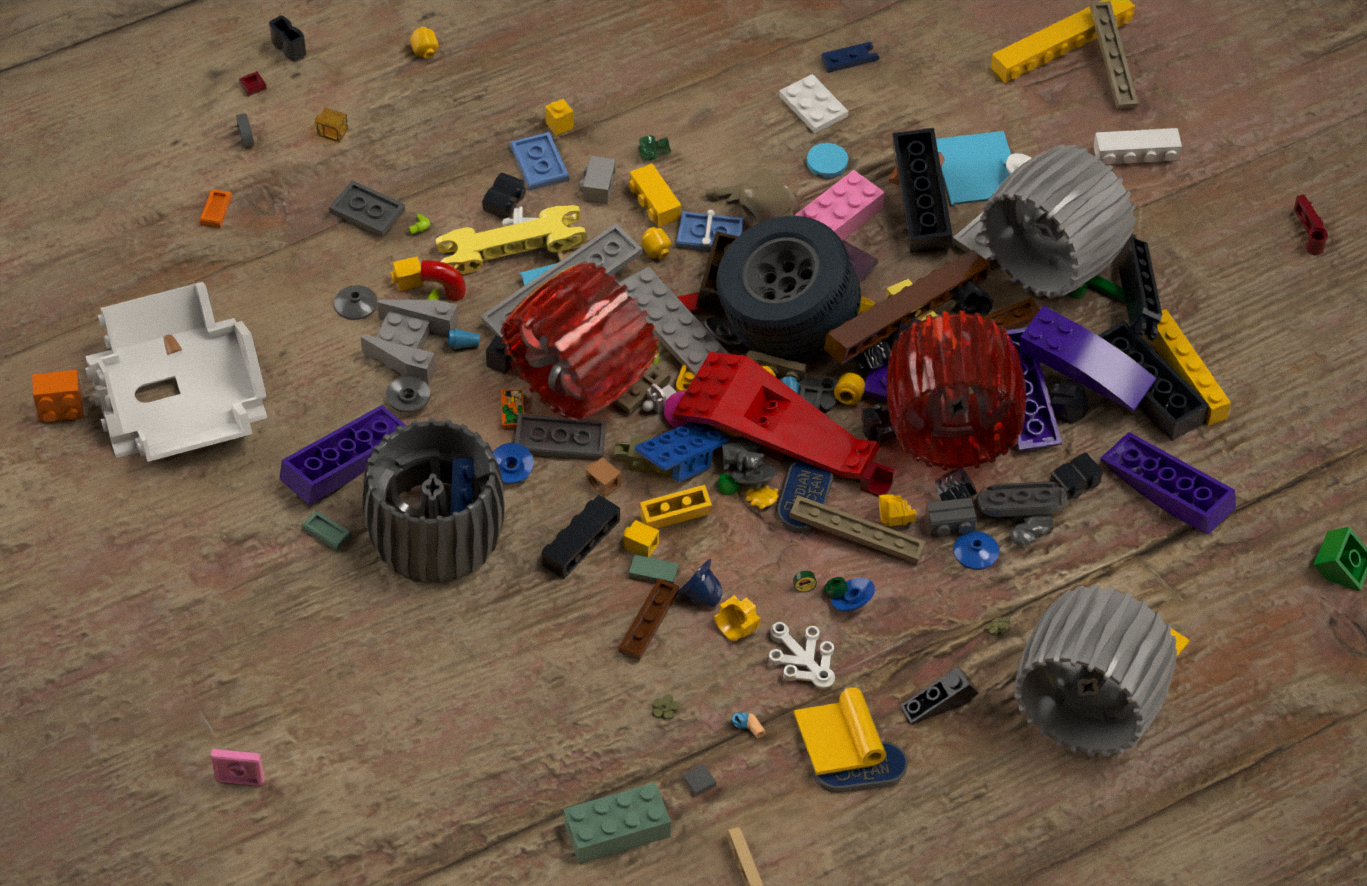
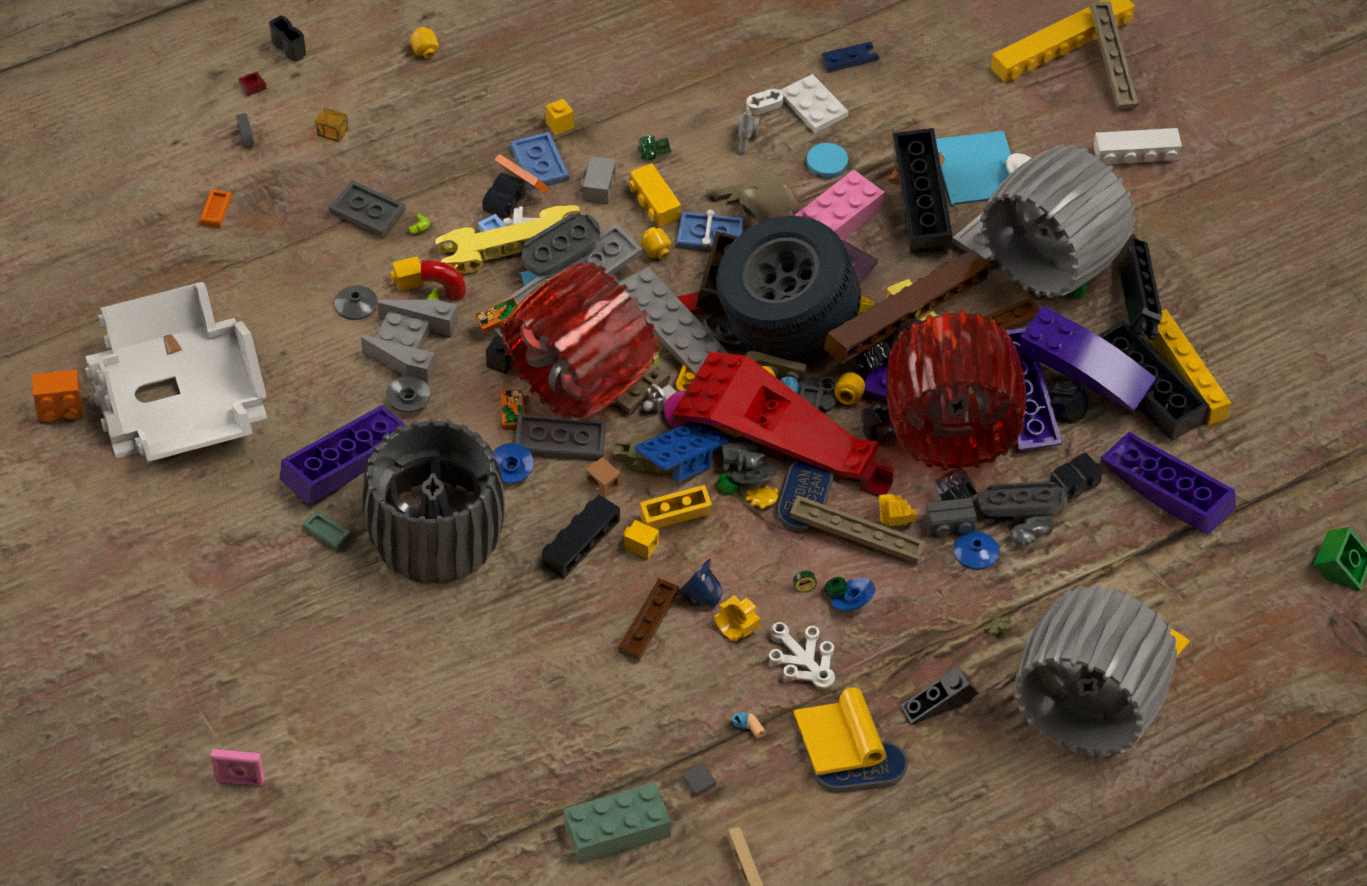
(461, 484): dark blue plate -> none
(462, 339): dark azure cone -> none
(490, 223): none -> light blue plate
(495, 315): none -> tile
(521, 173): none -> orange tile
(560, 244): none -> dark grey tile
(652, 569): sand green tile -> none
(665, 707): olive plant -> none
(746, 128): none -> light grey piece
(764, 101): none -> white beam
(972, 300): black hair -> none
(1107, 287): green axle -> none
(1312, 223): dark red plate -> none

